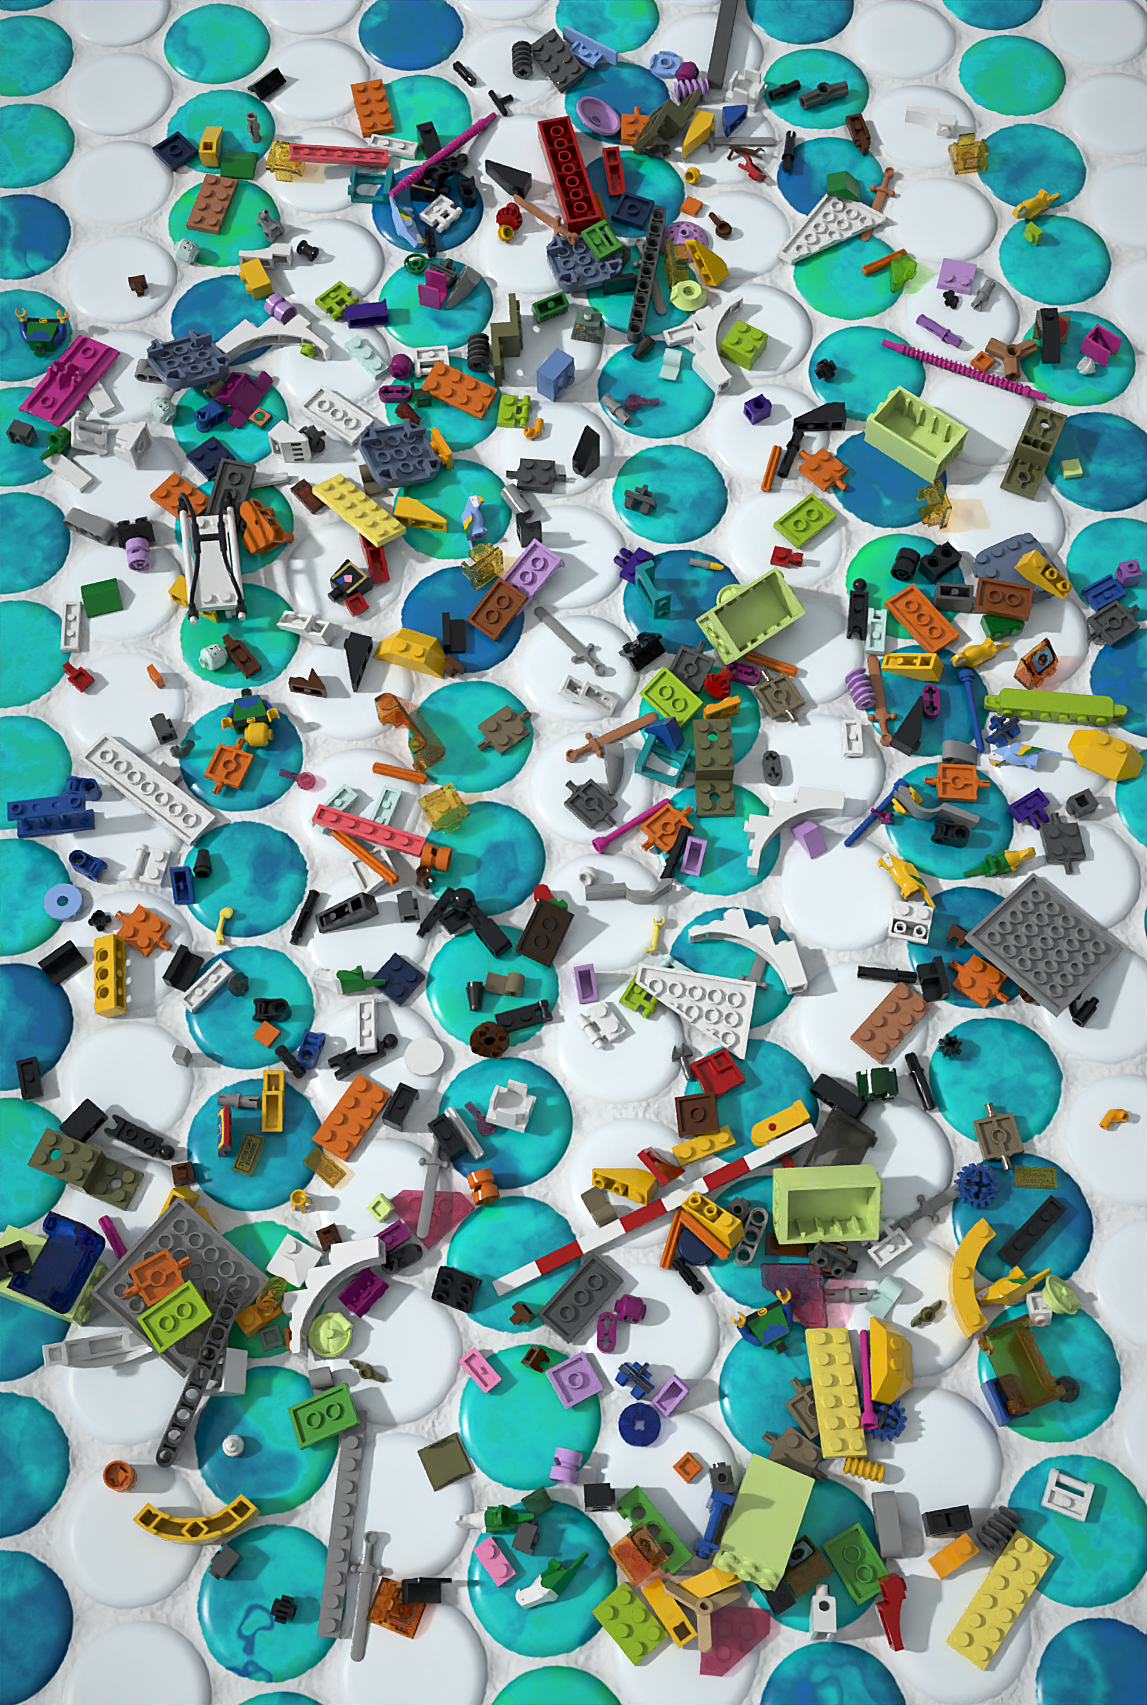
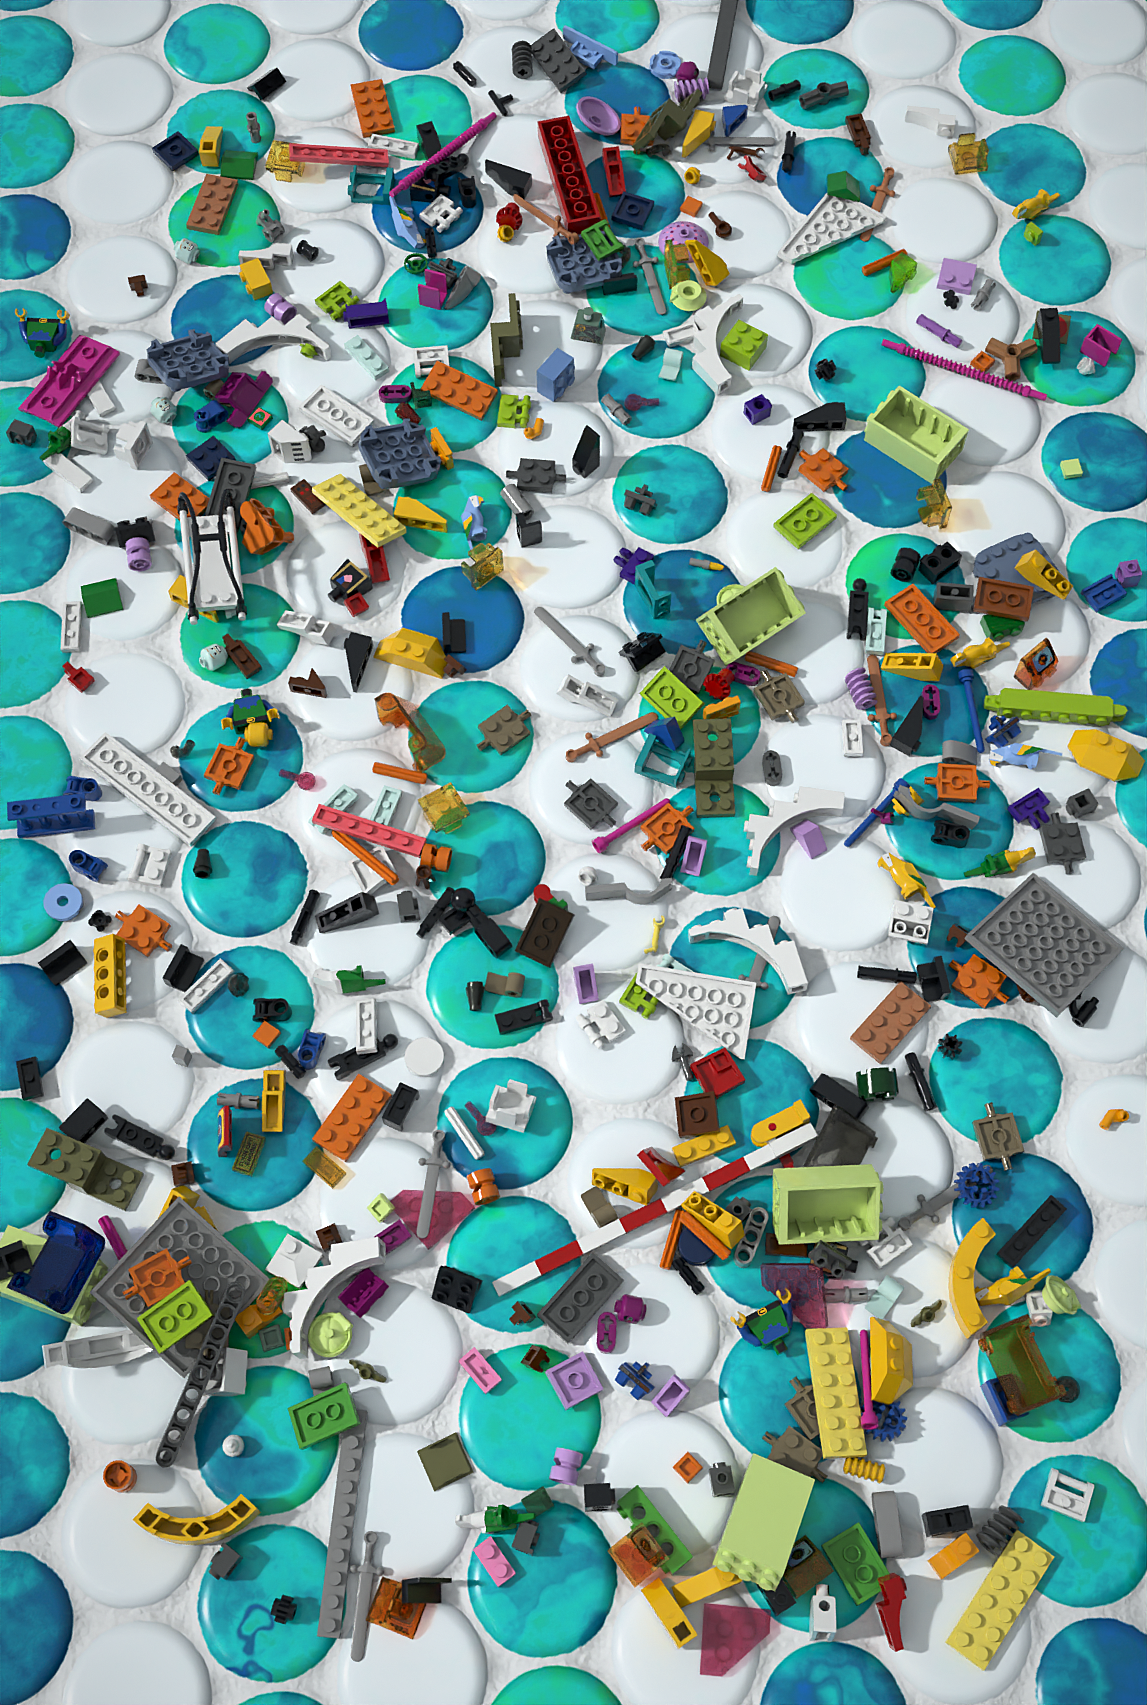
(155, 676): orange tile -> none
(163, 728): dark grey brick -> none
(182, 884): blue slope -> none
(224, 913): light yellow piece -> none
(299, 1199): yellow piece -> none
(400, 366): magenta head -> none
(400, 979): dark blue plate -> none
(410, 1253): black piece -> none
(448, 1137): black panel -> none
(478, 352): dark grey piece -> none
(489, 1040): reddish brown plate -> none
(497, 609): dark orange plate -> none
(532, 570): lavender plate -> none
(549, 1583): animal -> none
(550, 307): green brick -> none
(614, 765): light grey piece -> none
(629, 1623): lime plate -> none
(646, 275): dark grey beam -> none
(652, 1425): clear blue plate -> none
(703, 1616): tan piece -> none
(719, 1504): blue fence -> none
(783, 557): red plate -> none
(1033, 451): olive bracket -> none
(1035, 1177): clear yellow tile -> none
(1113, 623): dark grey plate -> none

